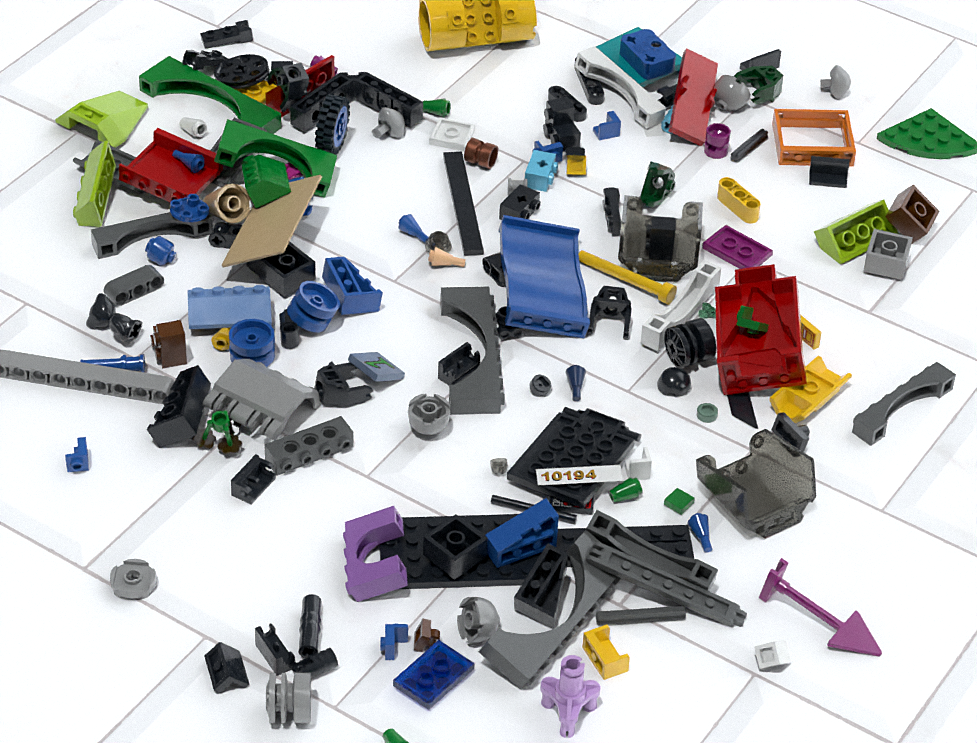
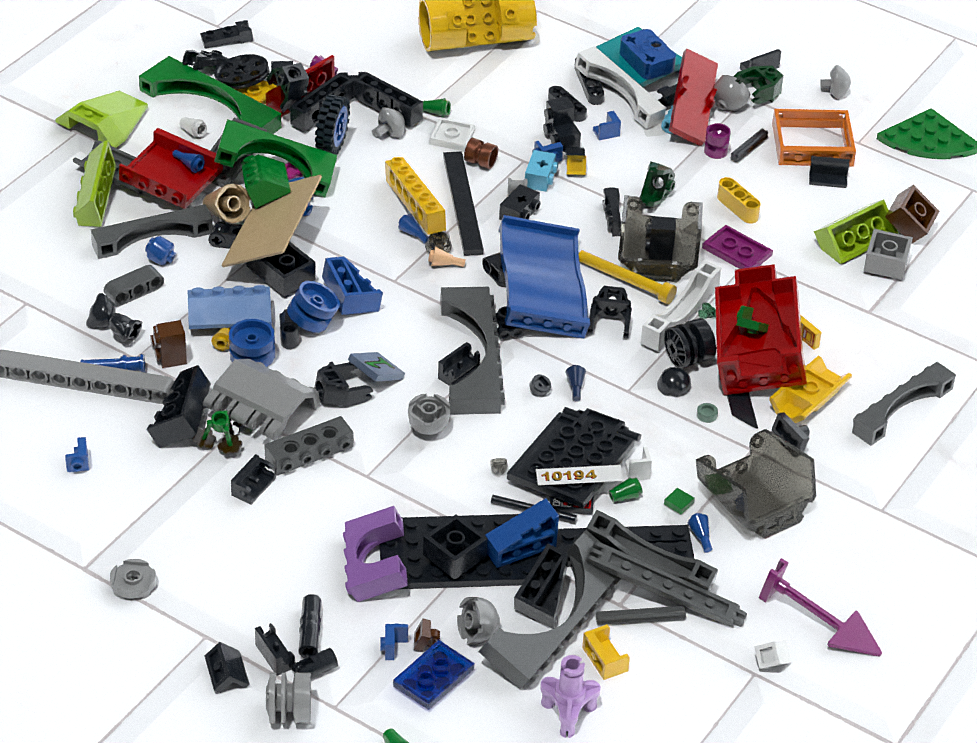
(189, 209): blue dish -> none
(415, 195): none -> yellow brick

